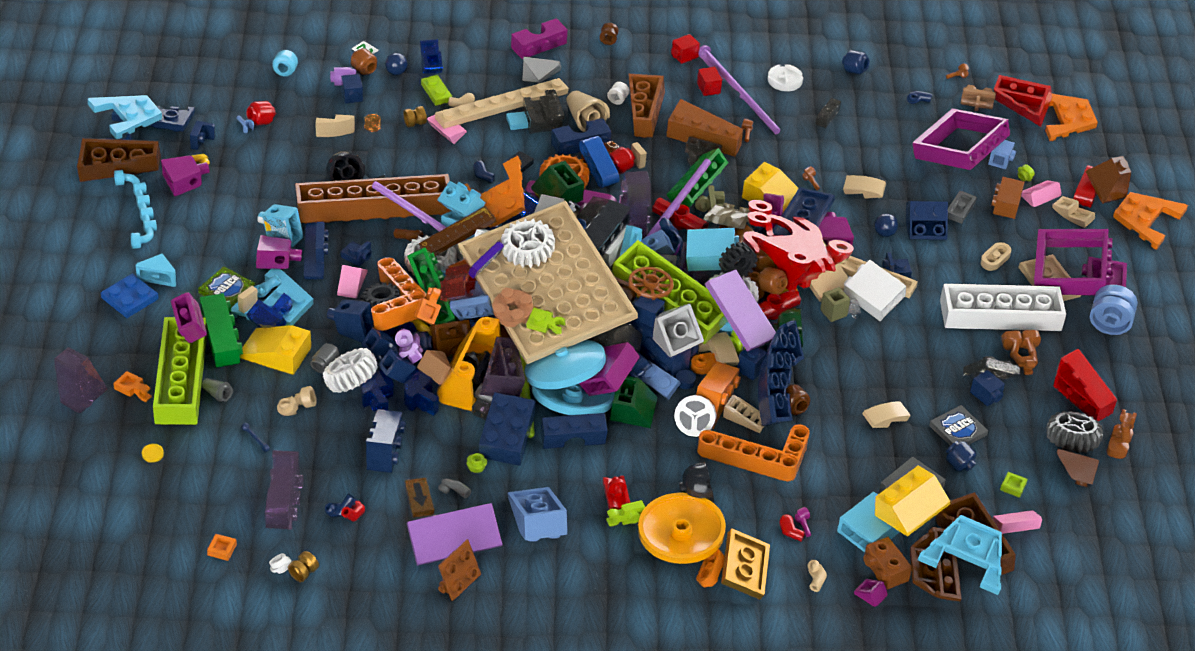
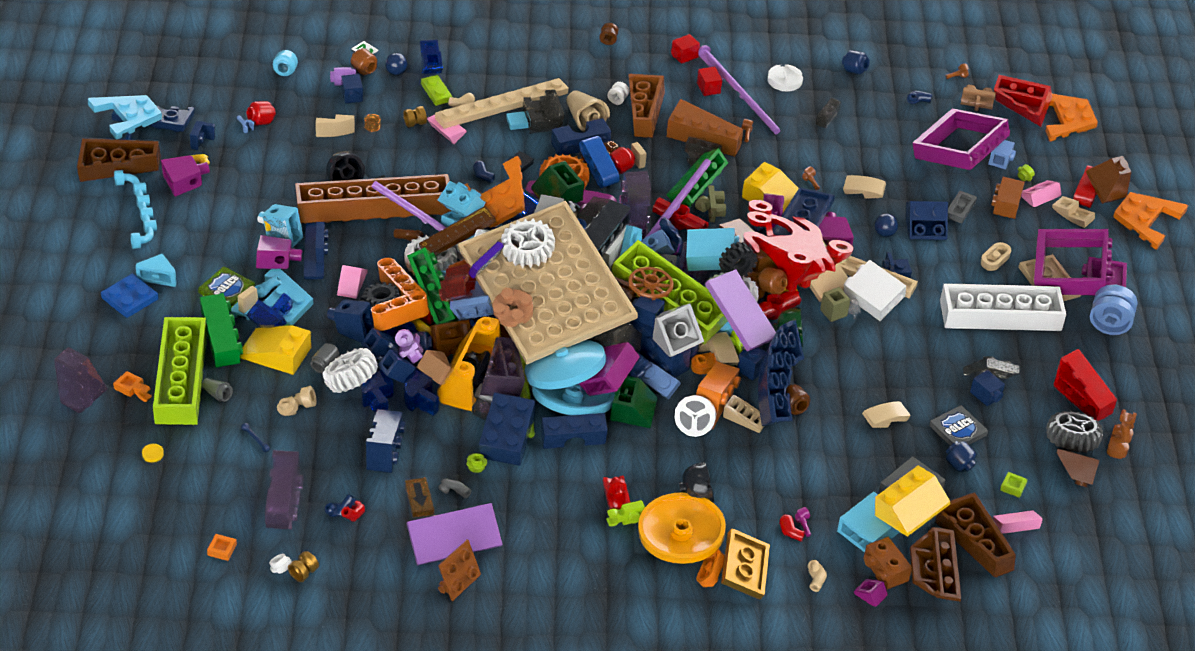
(188, 317): magenta brick -> none
(357, 253): dark blue bracket -> none
(427, 308): orange plate -> none
(529, 44): magenta arch -> none
(538, 513): medium blue slope -> none
(539, 69): light grey slope -> none
(543, 320): lime plate -> none
(686, 378): dark blue tile -> none
(728, 215): dark tan plate -> none
(756, 457): orange beam -> none
(972, 543): medium azure wing -> none
(1028, 340): dark orange piece -> none

